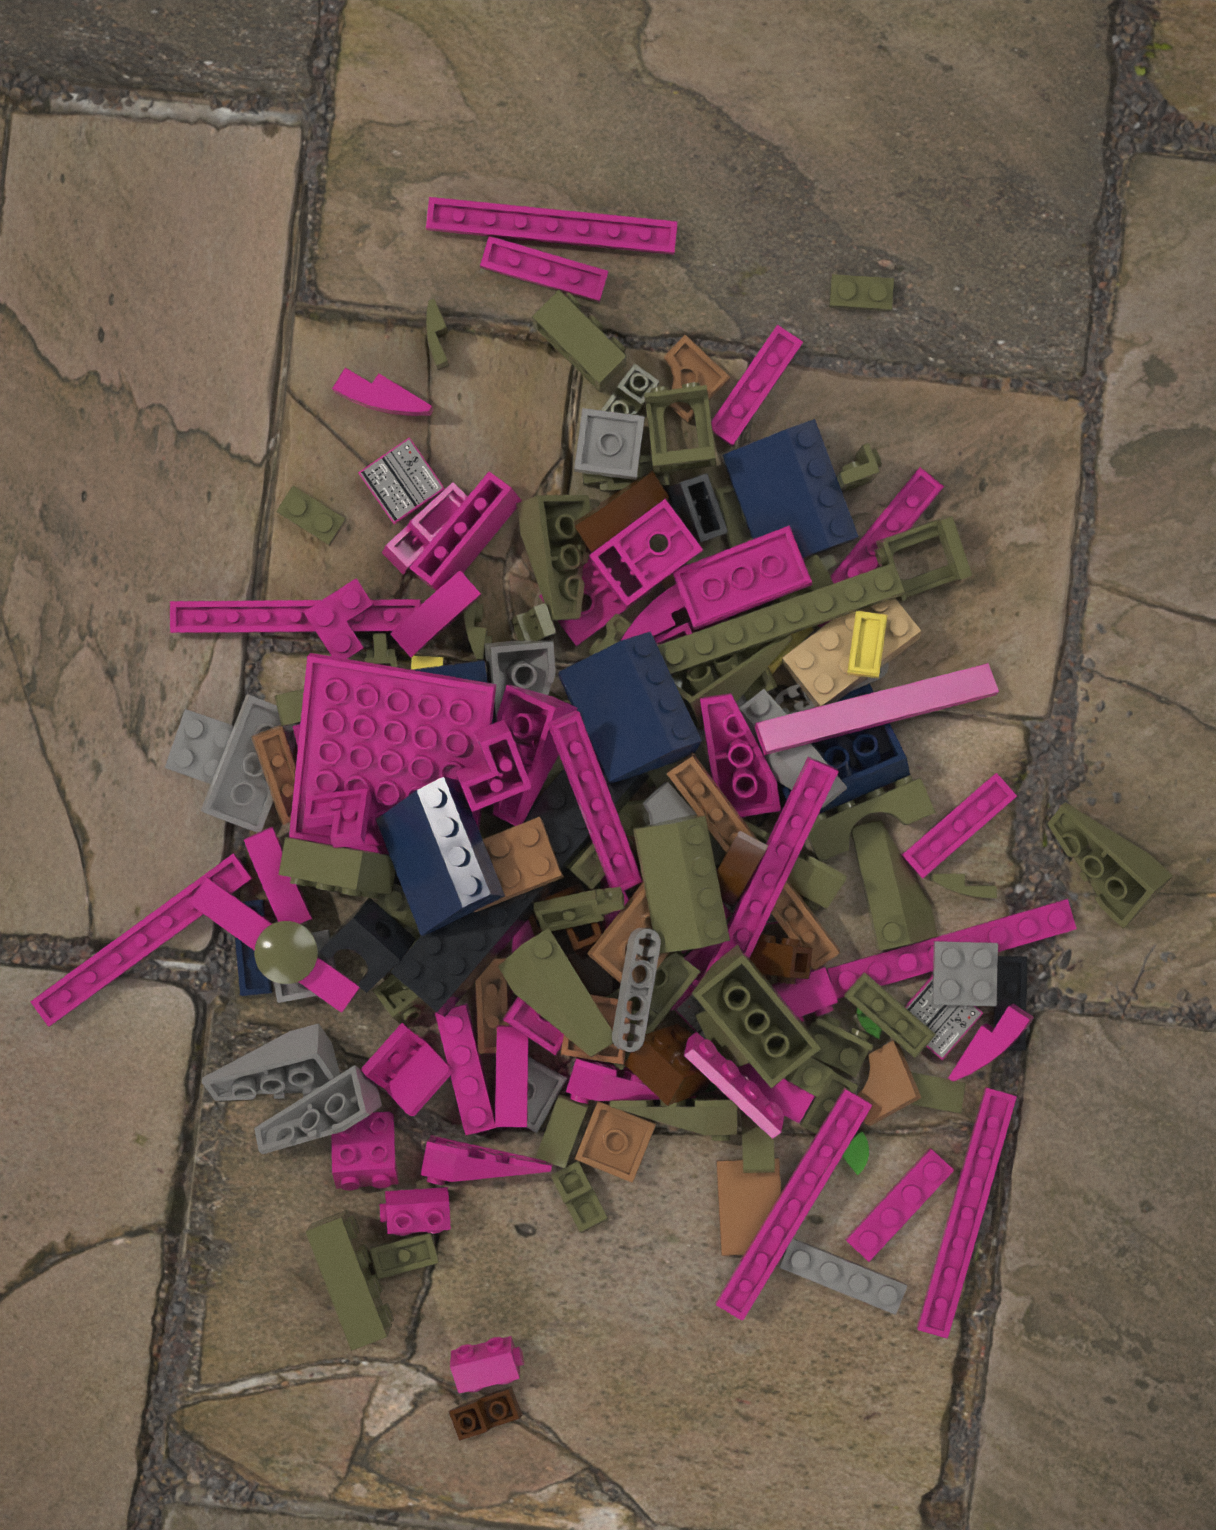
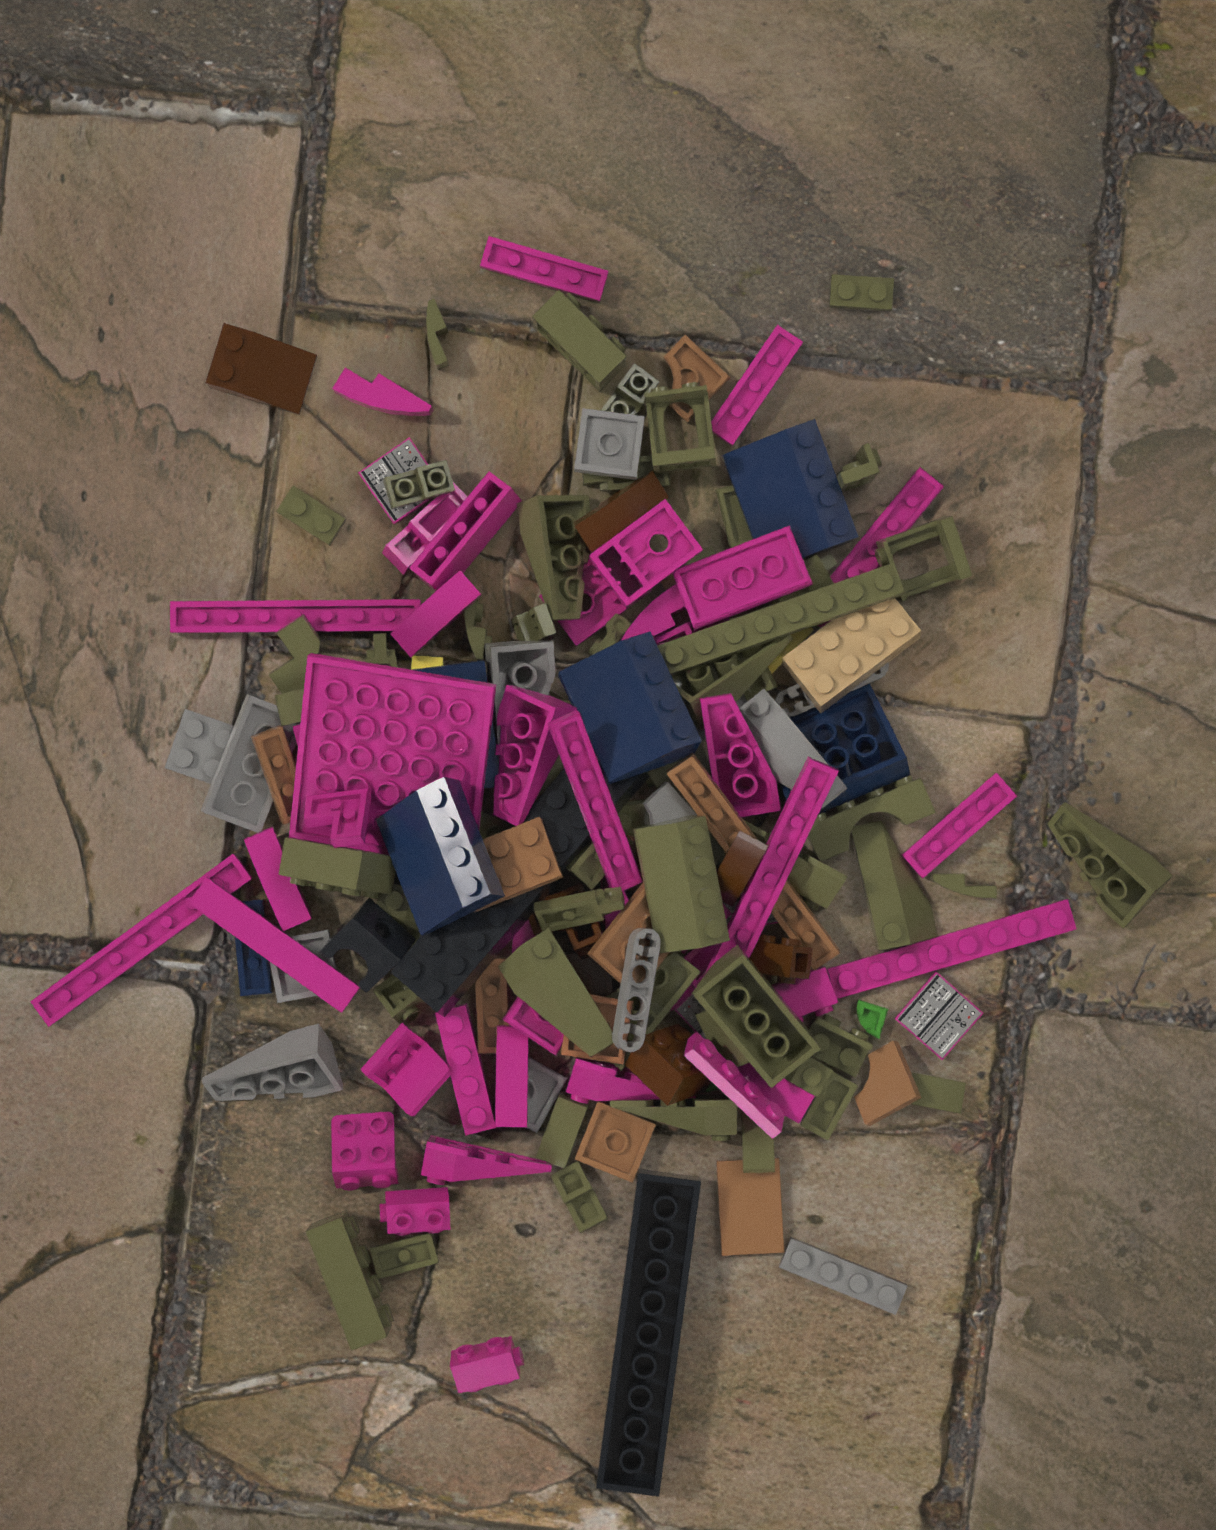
(260, 369): none -> reddish brown slope
(286, 952): olive dish -> none
(301, 641): none -> olive tile
(321, 1113): light grey wedge -> none
(332, 616): dark pink plate -> none
(418, 484): none -> olive slope
(485, 1413): reddish brown slope -> none
(499, 774): dark pink brick -> none
(551, 225): dark pink plate -> none
(648, 1332): none -> black brick
(698, 507): black brick -> none
(793, 1204): dark pink plate -> none
(857, 1152): bright green tile -> none
(867, 644): light yellow tile -> none
(876, 709): dark pink tile -> none
(889, 1015): olive tile -> none
(899, 1204): dark pink plate -> none
(965, 973): light grey plate -> none
(966, 1212): dark pink plate -> none
(992, 1042): dark pink slope -> none
(1011, 990): black tile -> none

